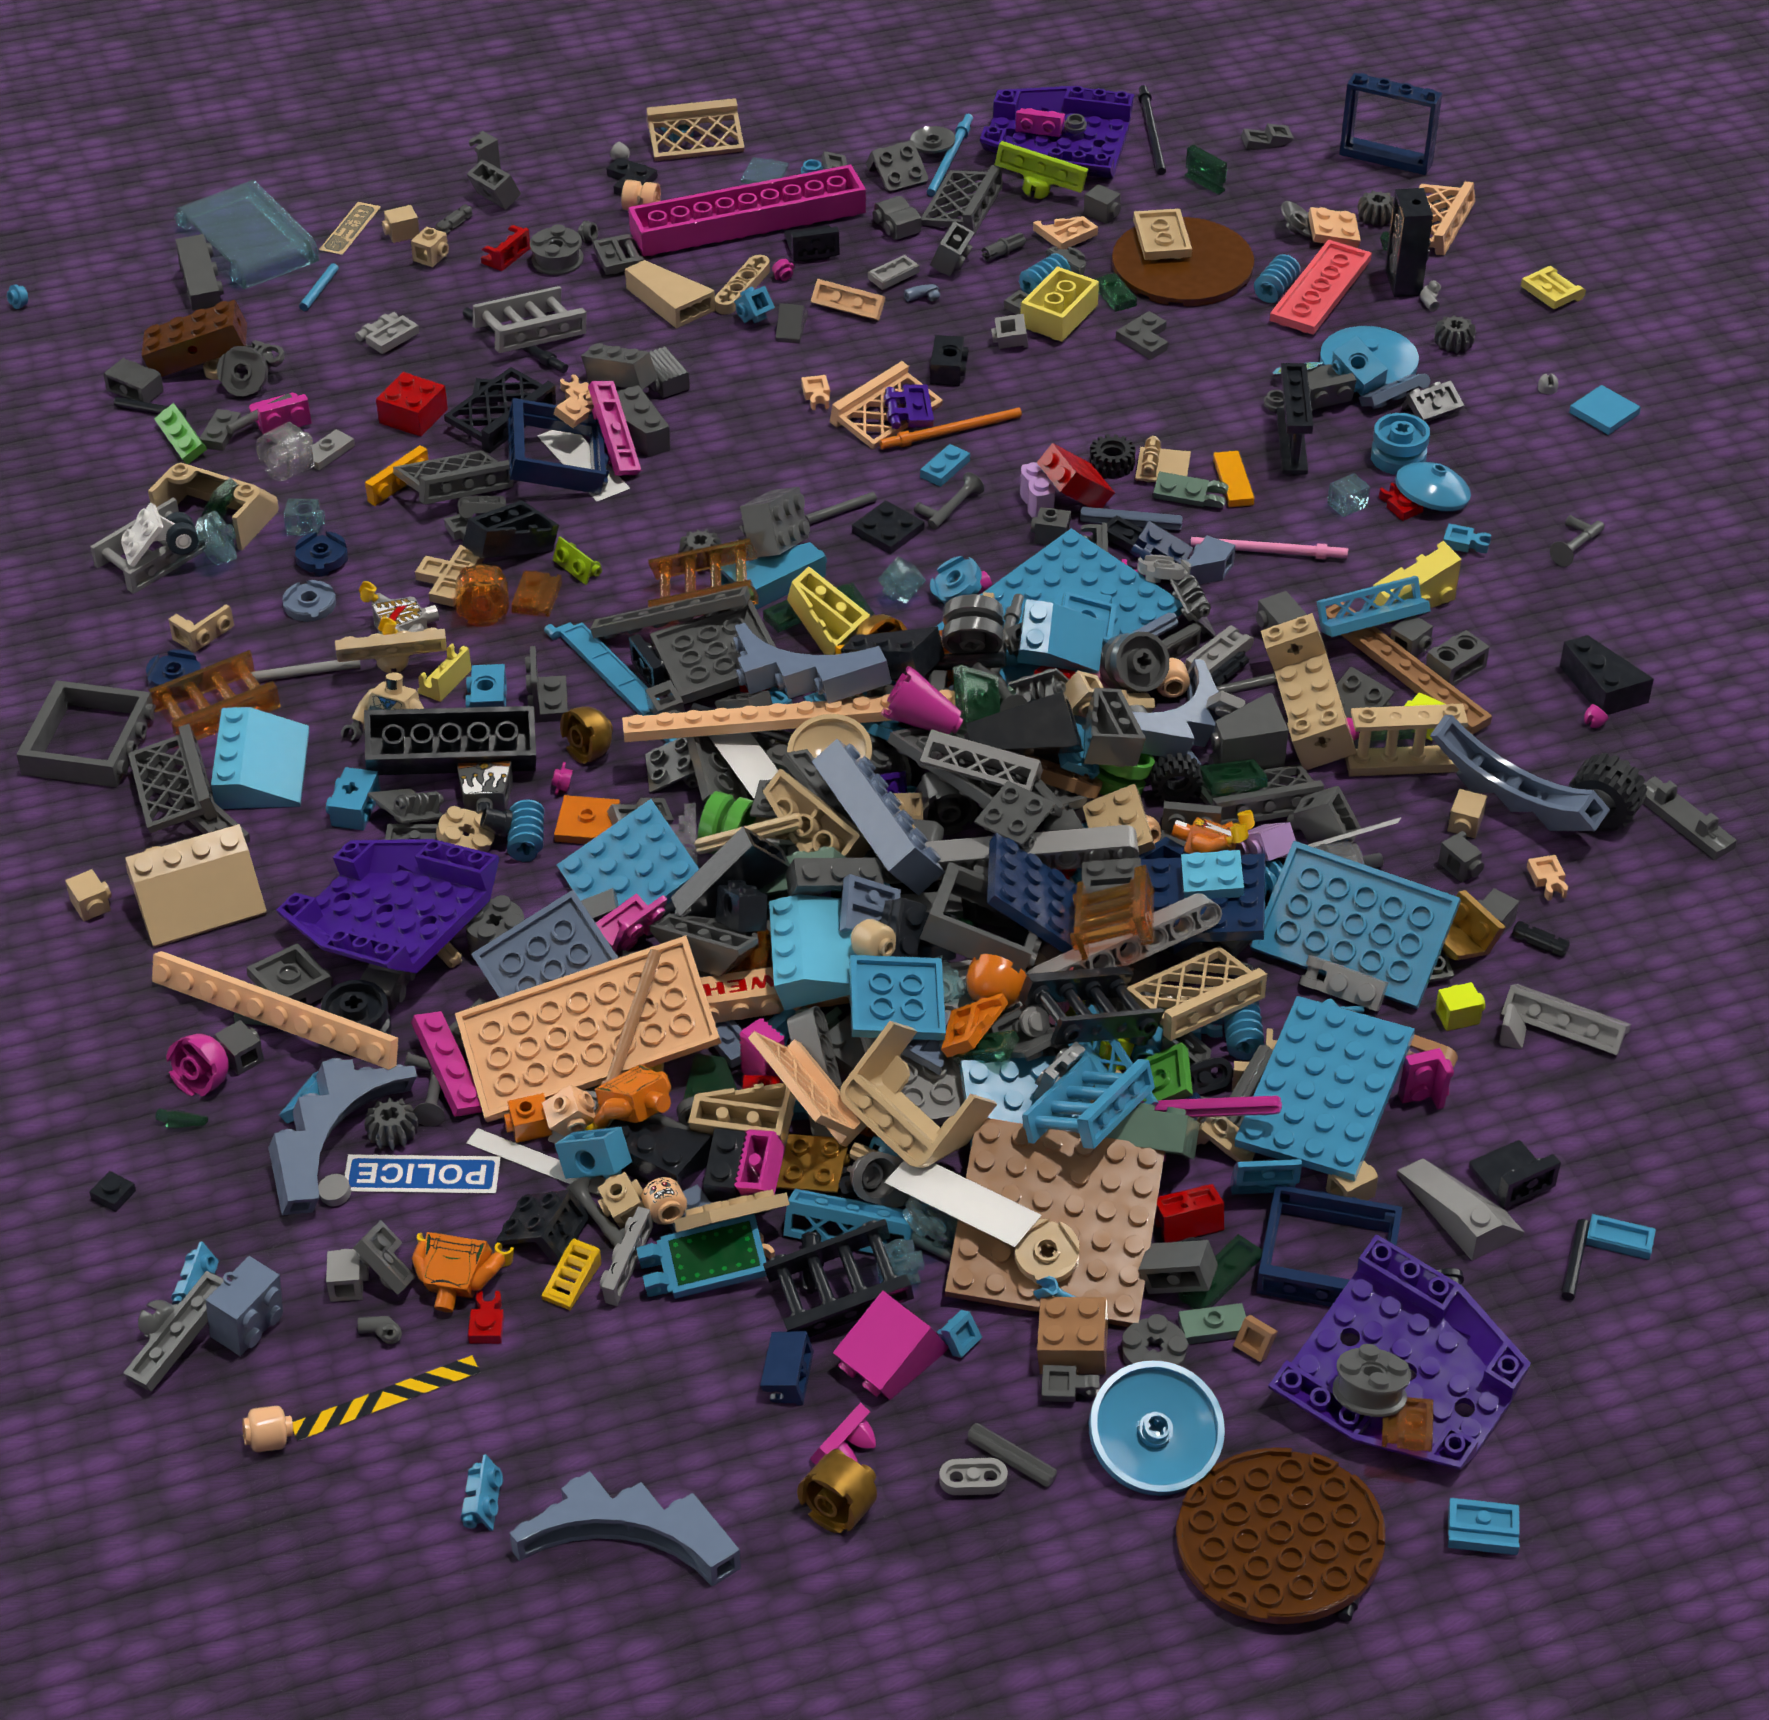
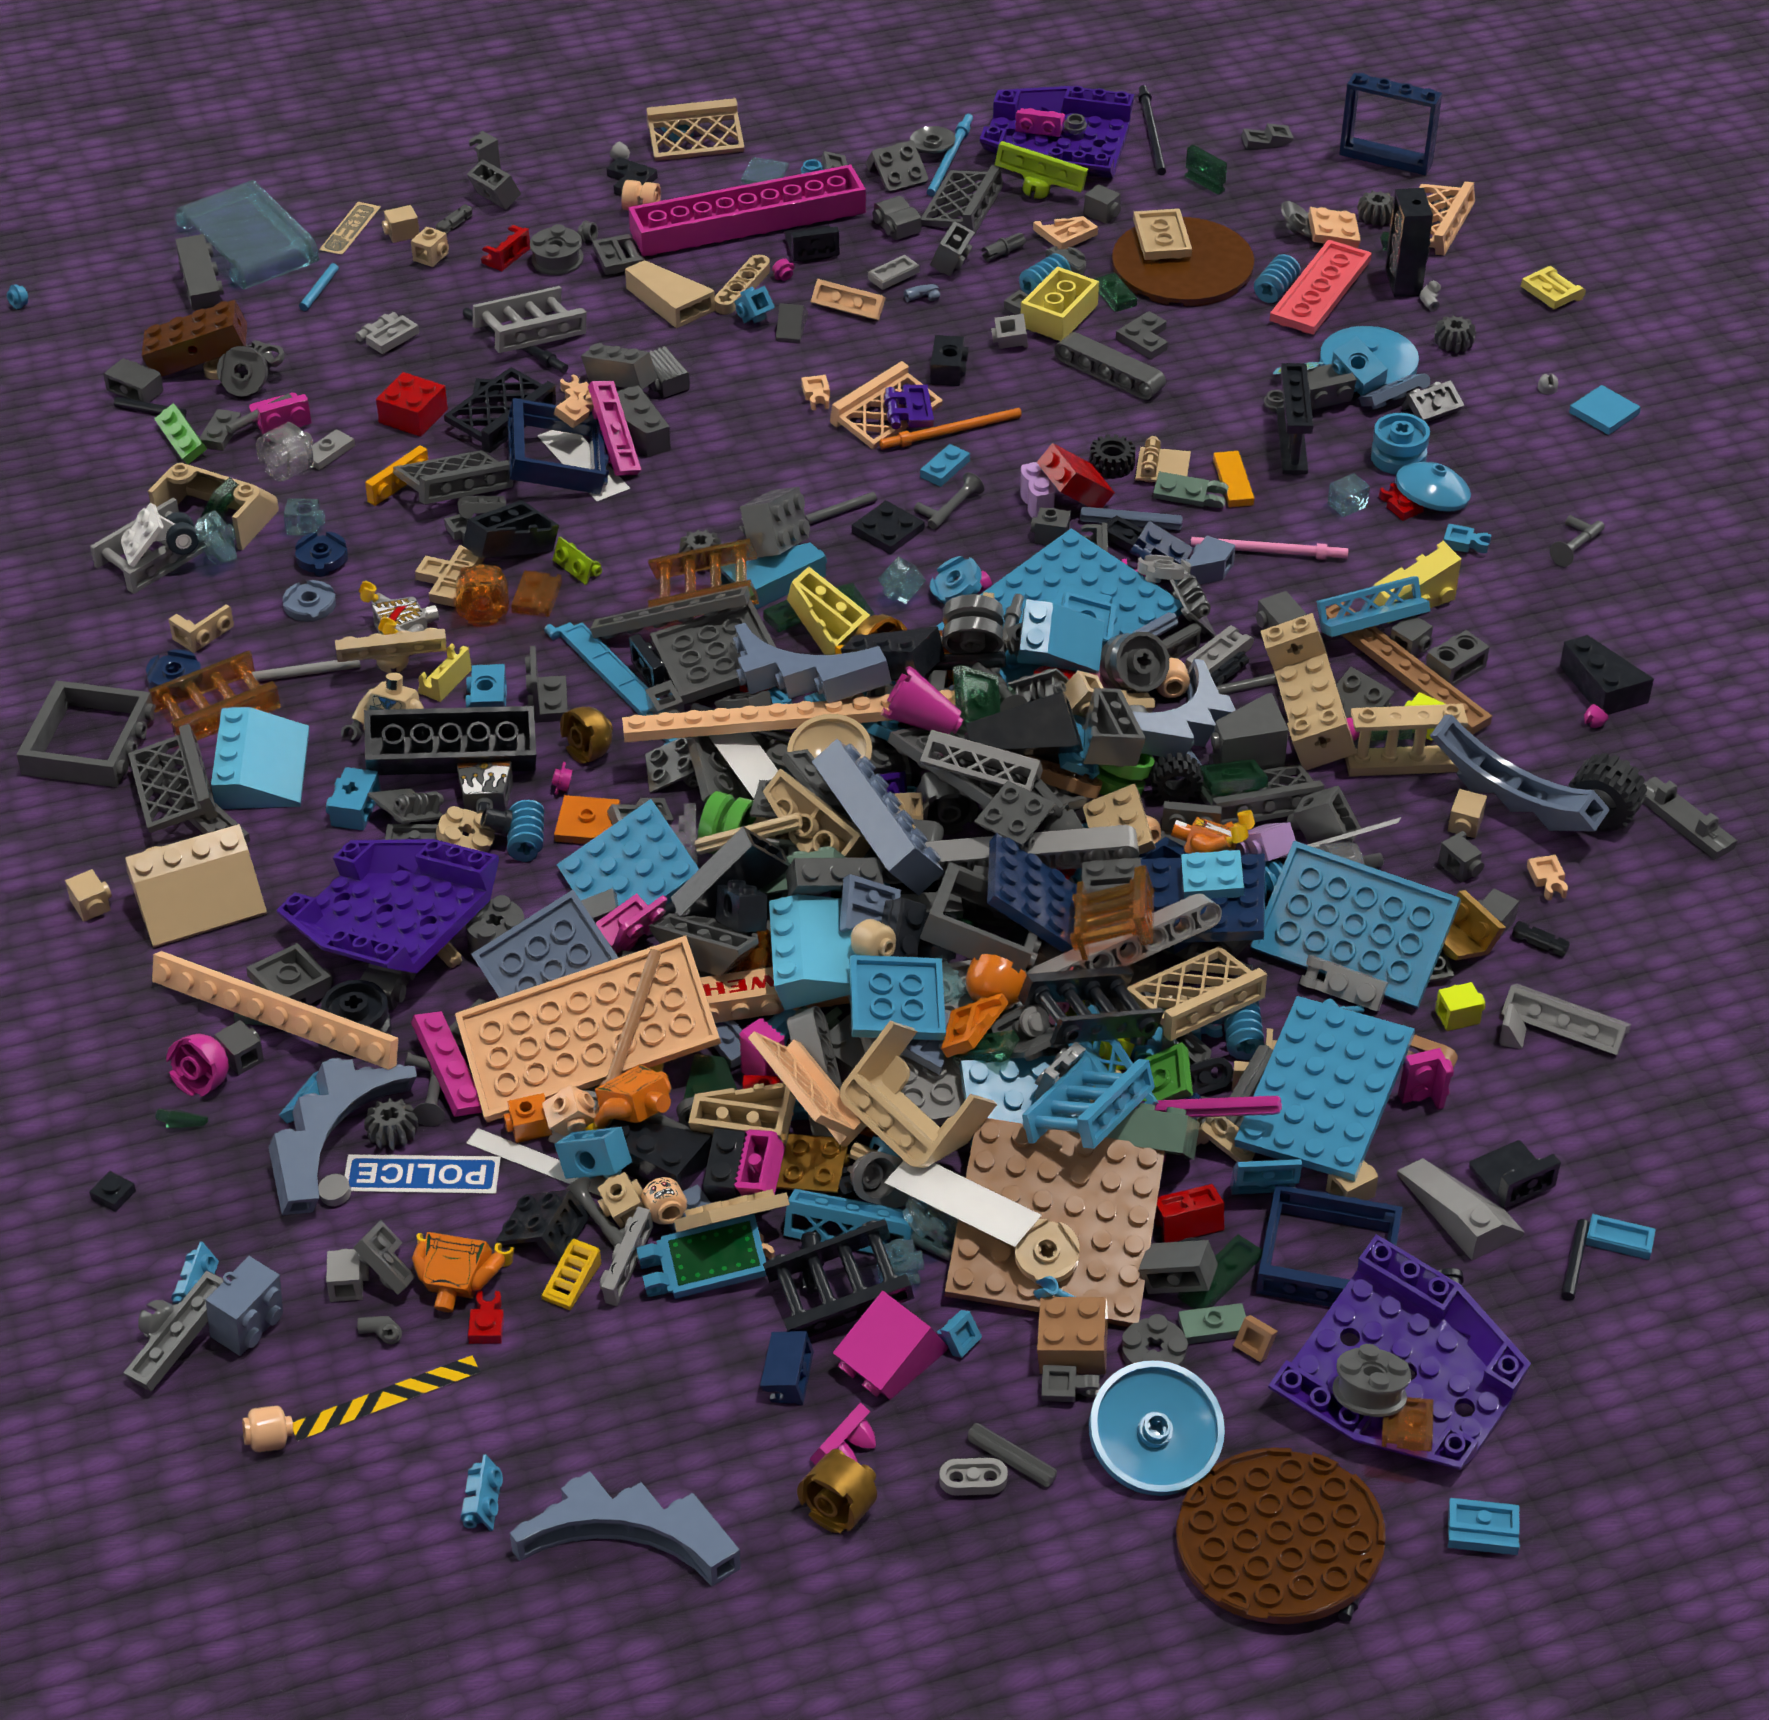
(1110, 365): none -> dark grey beam
(1224, 703): light grey plate -> none

